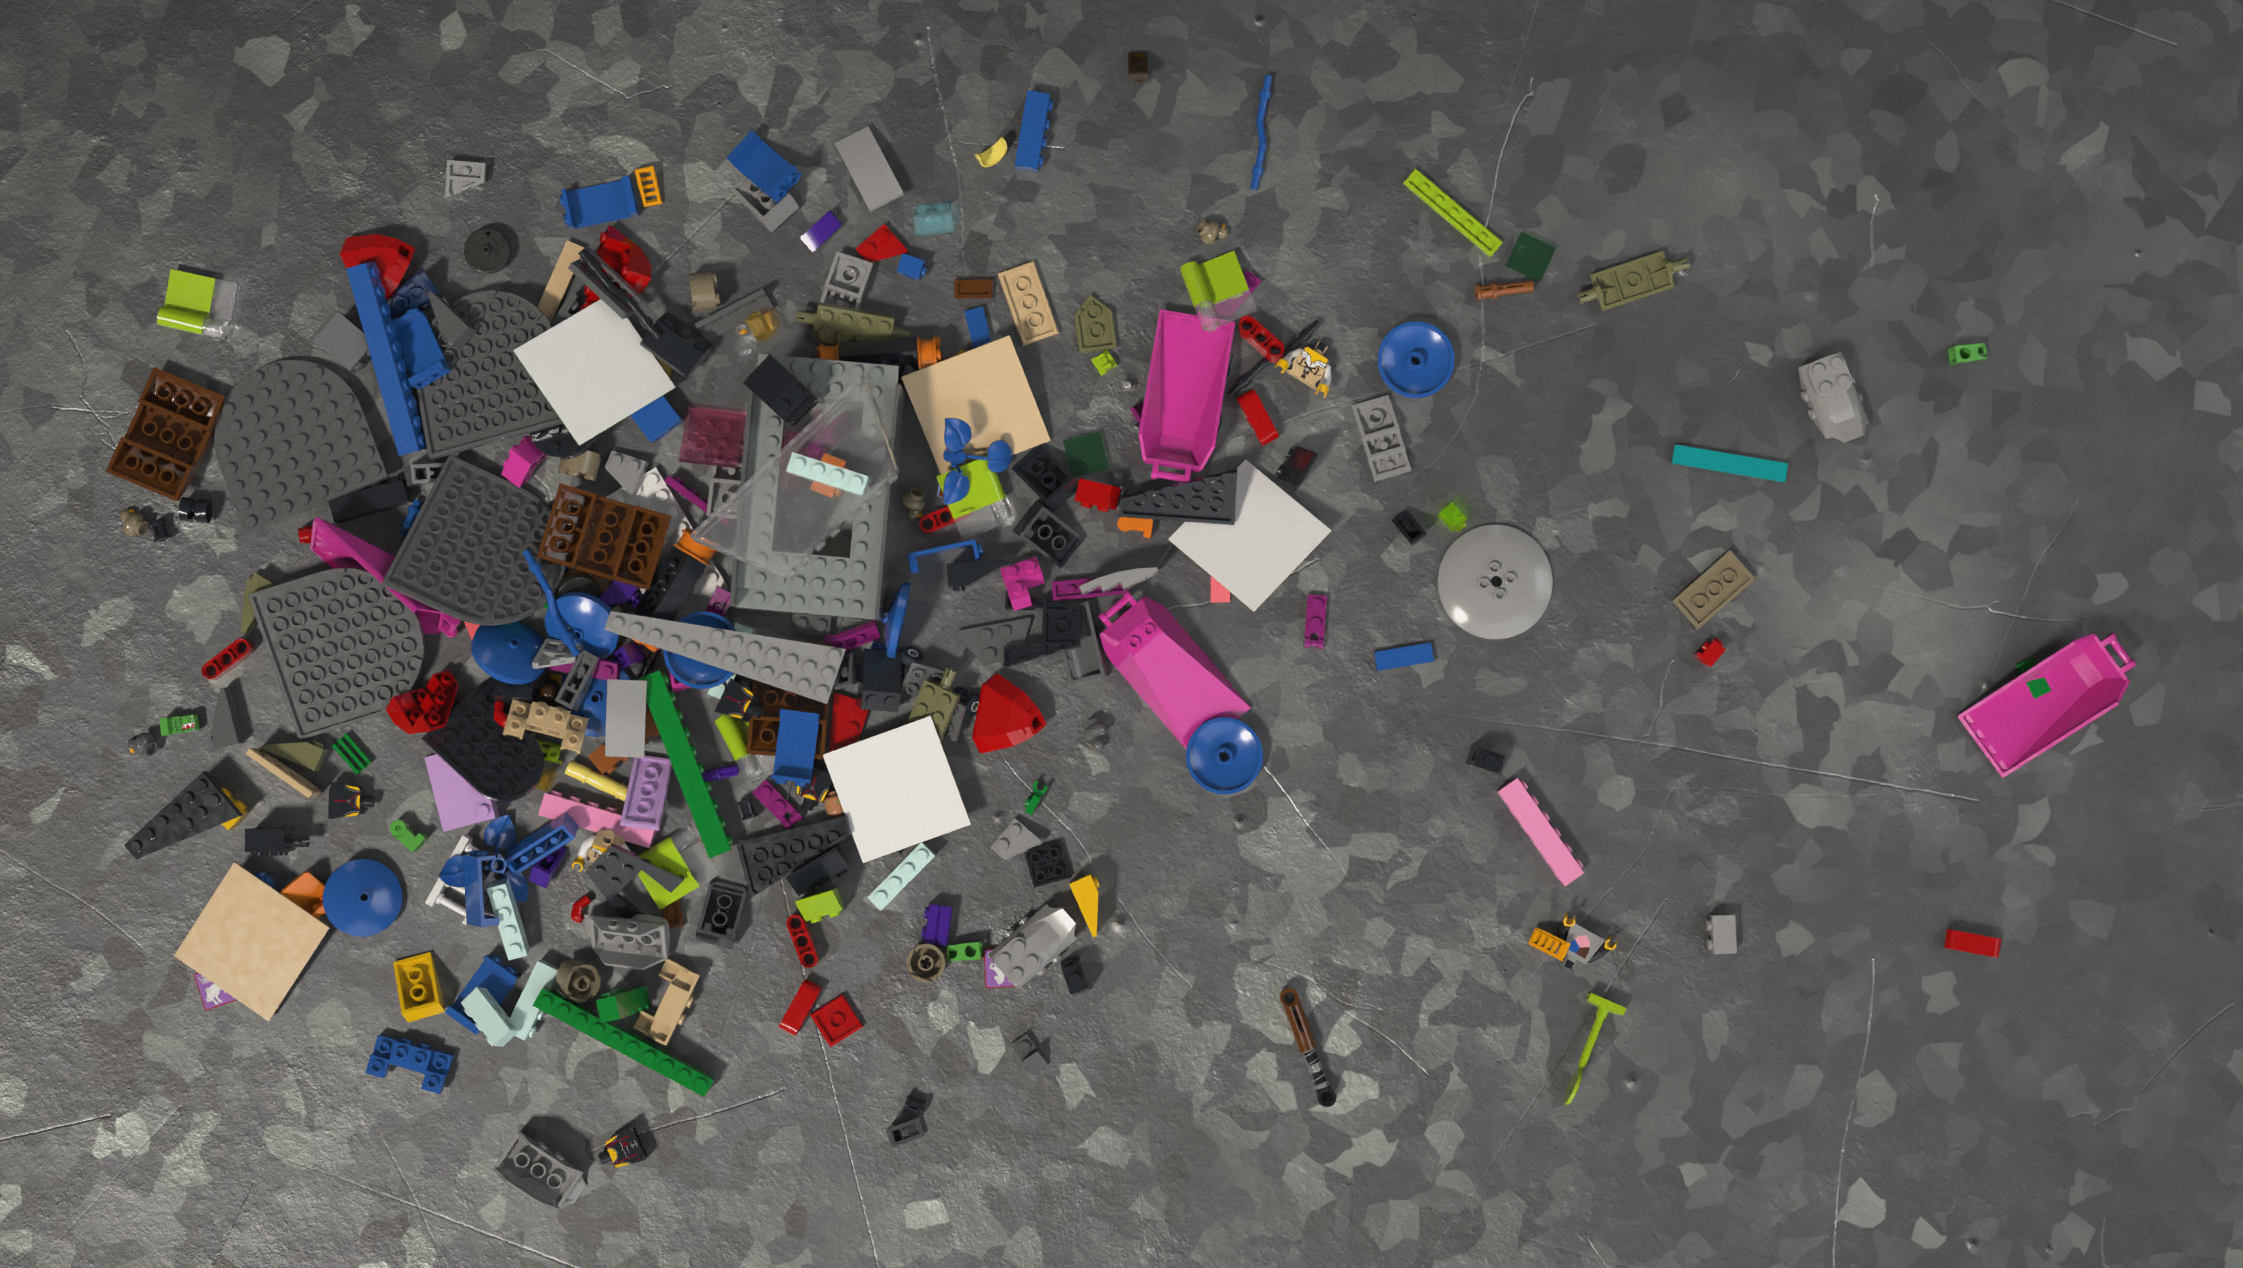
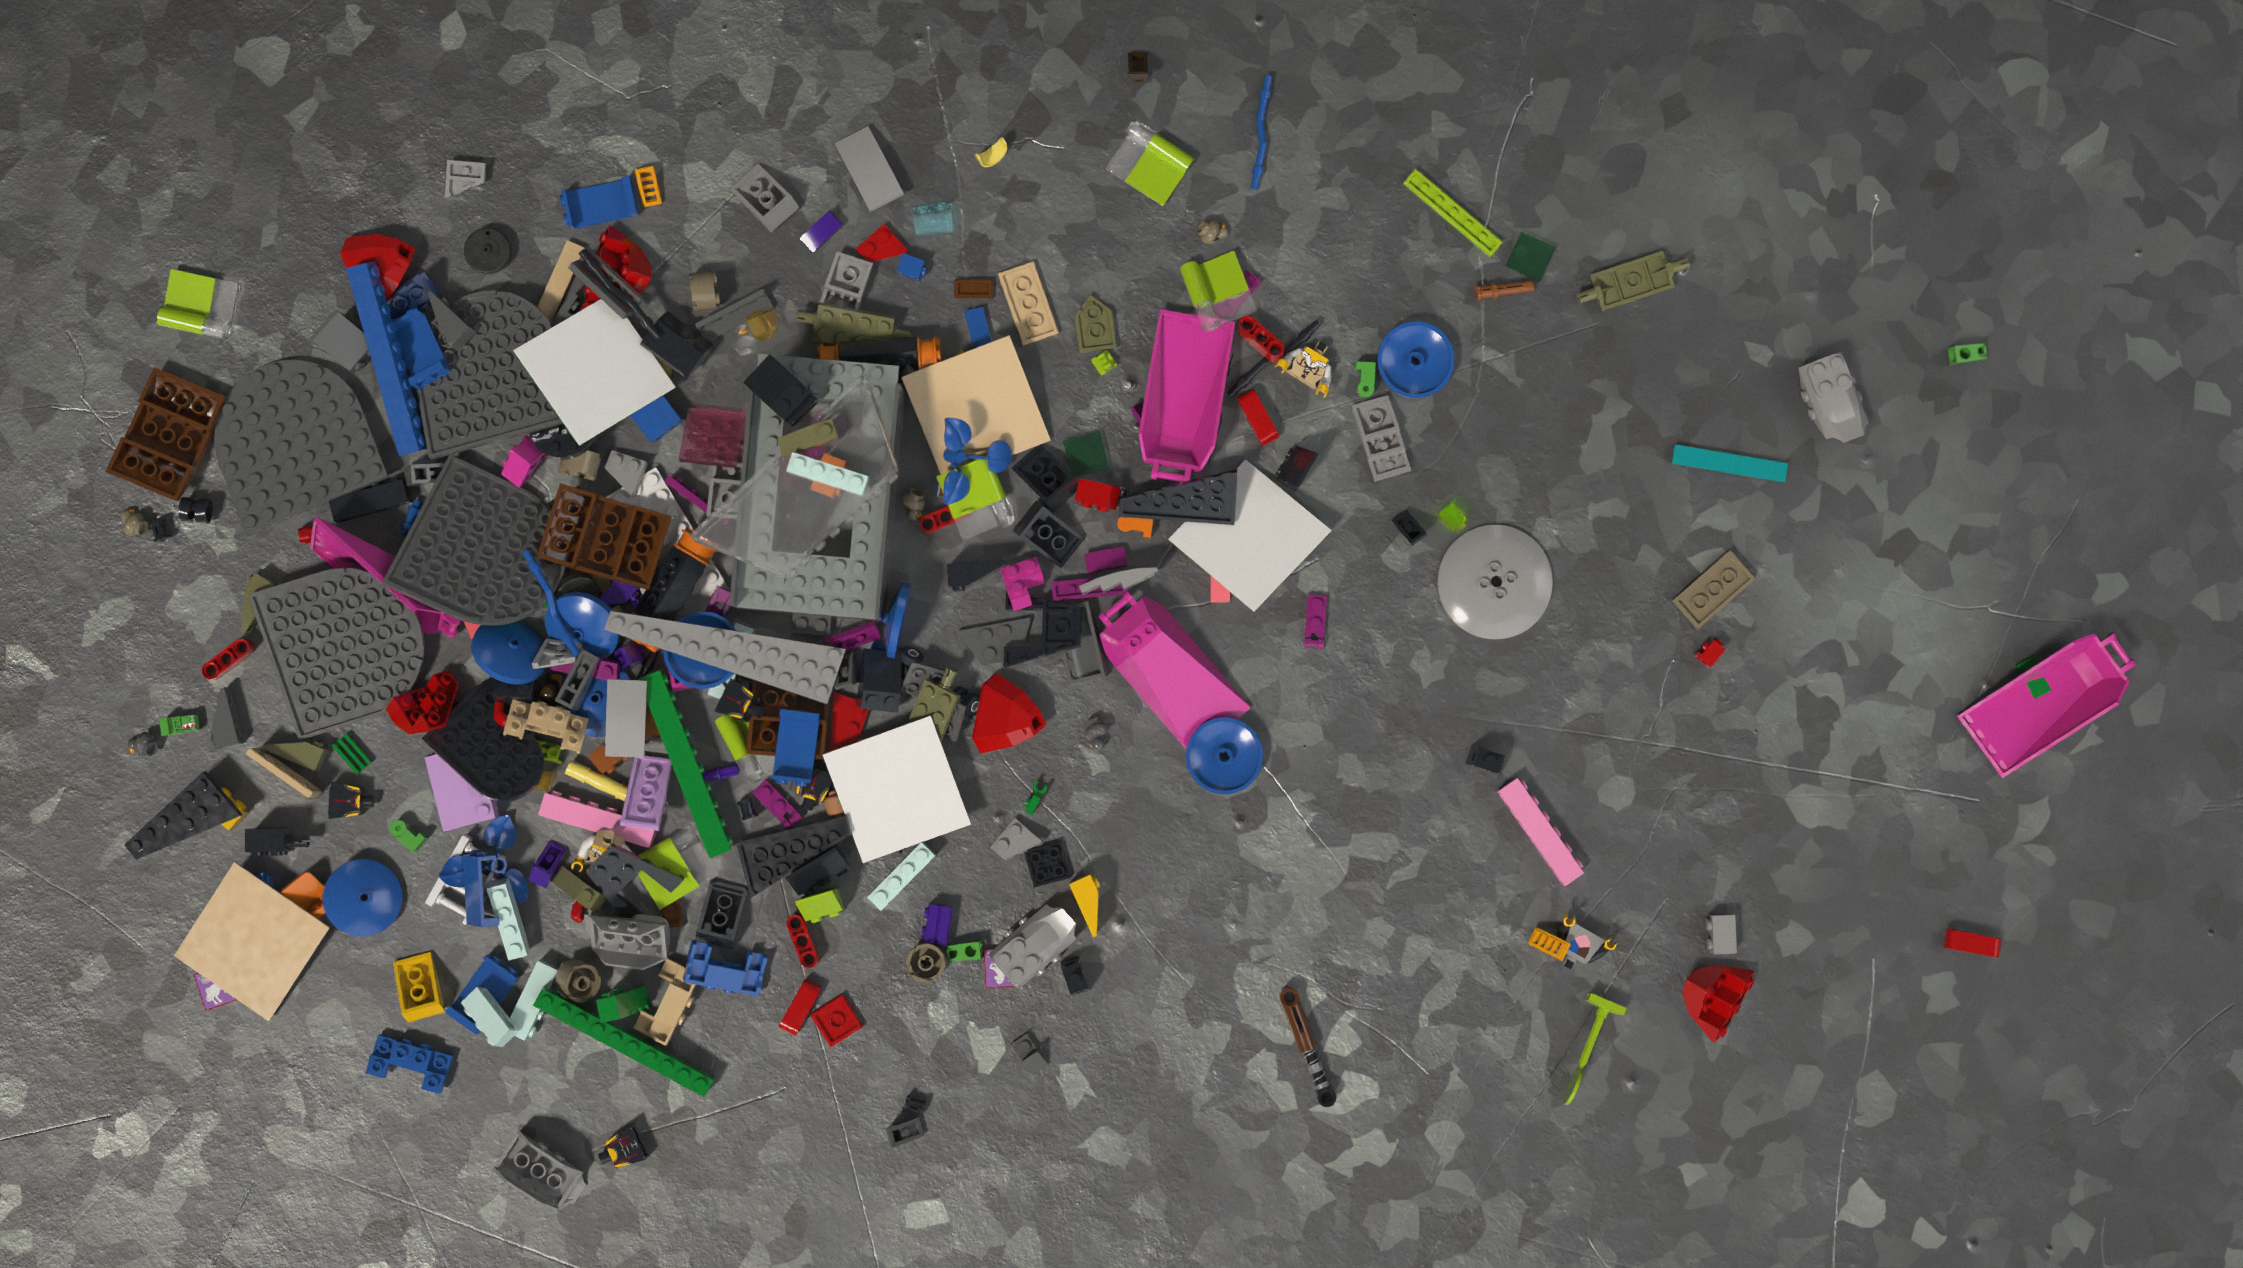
(541, 843): blue brick -> none
(579, 889): none -> olive slope
(724, 975): none -> blue bracket
(764, 166): blue panel -> none
(808, 437): none -> olive slope
(913, 557): blue panel -> none
(1032, 131): blue brick -> none
(1105, 559): none -> magenta slope
(1150, 163): none -> lime door
(1367, 378): none -> bright green leg
(1404, 656): blue tile -> none
(1715, 996): none -> red brick

